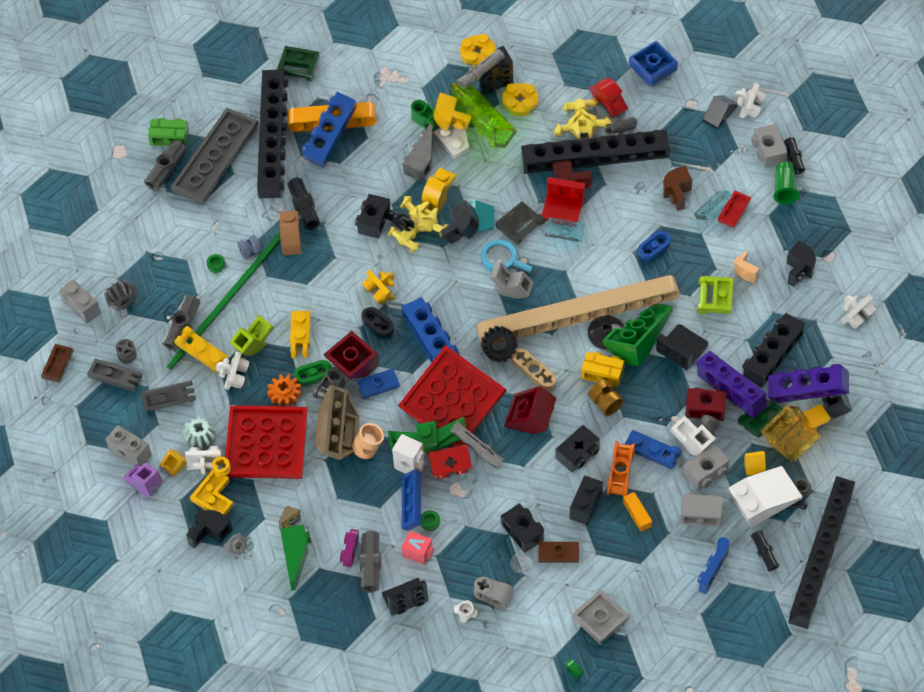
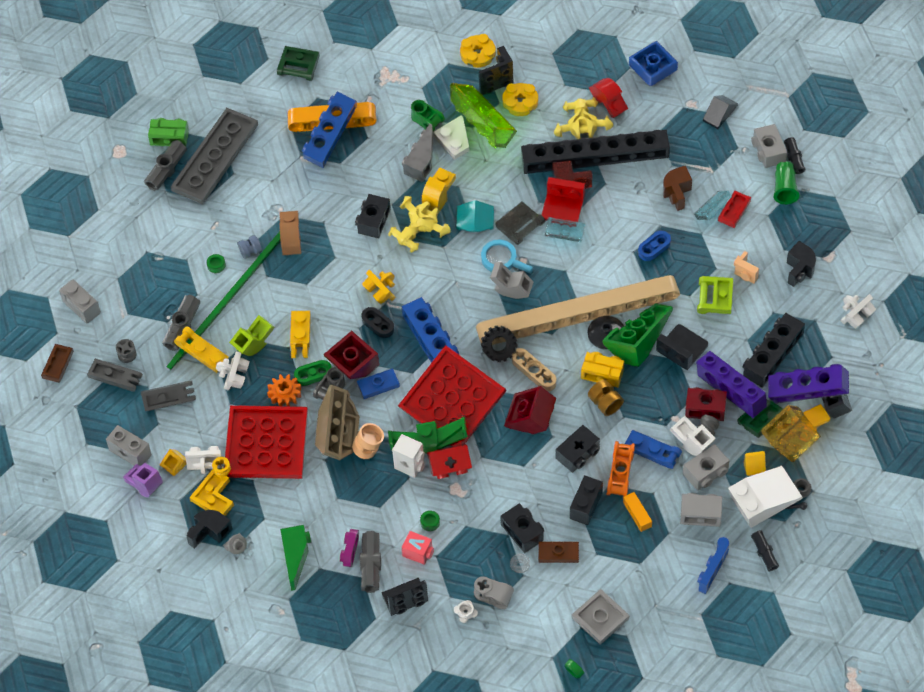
(120, 295): dark grey gear -> none
(199, 432): light aqua gear -> none
(271, 134): black brick -> none
(289, 517): dark tan slope -> none
(303, 203): black piece -> none
(400, 220): black pin -> none
(411, 500): blue plate -> none
(446, 115): yellow brick -> none
(465, 223): black brick -> none
(475, 73): light grey pin -> none
(483, 450): light grey pin -> none
(620, 126): dark grey pin -> none
(747, 99): white hips -> none
(821, 553): black brick -> none

